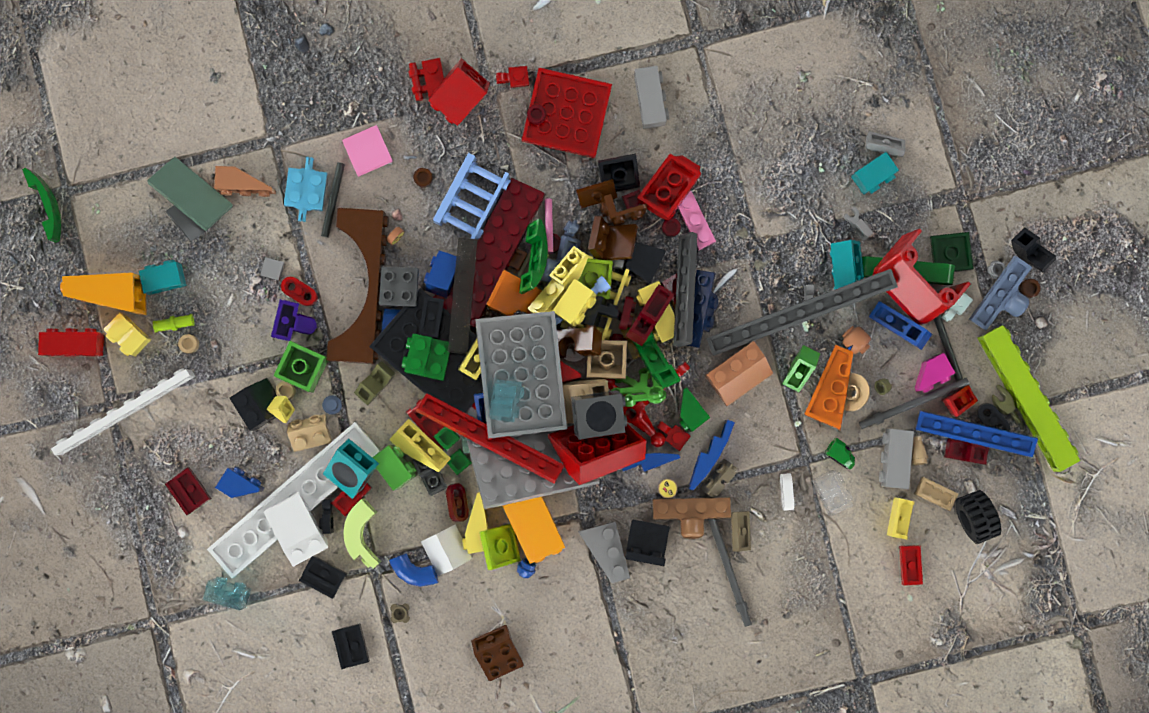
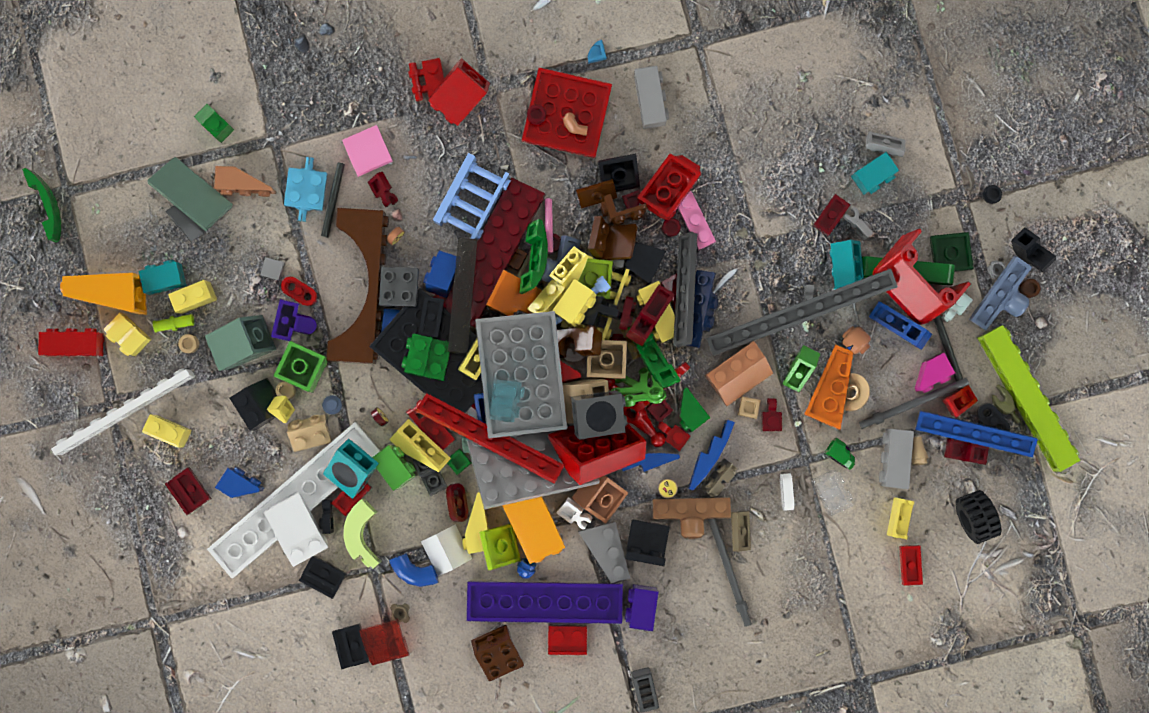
(166, 431): none -> light yellow brick
(192, 297): none -> light yellow brick
(214, 123): none -> green slope
(227, 593): clear light blue brick -> none
(240, 342): none -> sand green slope
(374, 383): olive slope -> none
(379, 417): none -> dark red tile
(381, 187): none -> dark red plate
(384, 642): none -> clear red slope
(423, 177): reddish brown tile -> none
(447, 438): green tile -> none
(516, 77): red plate -> none
(544, 602): none -> dark purple plate
(567, 639): none -> red plate
(571, 228): sand blue plate -> none
(572, 125): none -> nougat arm
(573, 512): none -> white plate
(597, 52): none -> dark azure tile
(601, 498): none -> nougat slope
(642, 607): none -> dark purple brick
(642, 677): none -> dark grey slope
(659, 411): none -> dark red plate
(748, 407): none -> tan tile
(771, 419): none -> dark red plate
(831, 215): none -> dark red plate
(879, 388): olive hinge -> none
(936, 493): tan plate -> none
(992, 194): none -> black plate

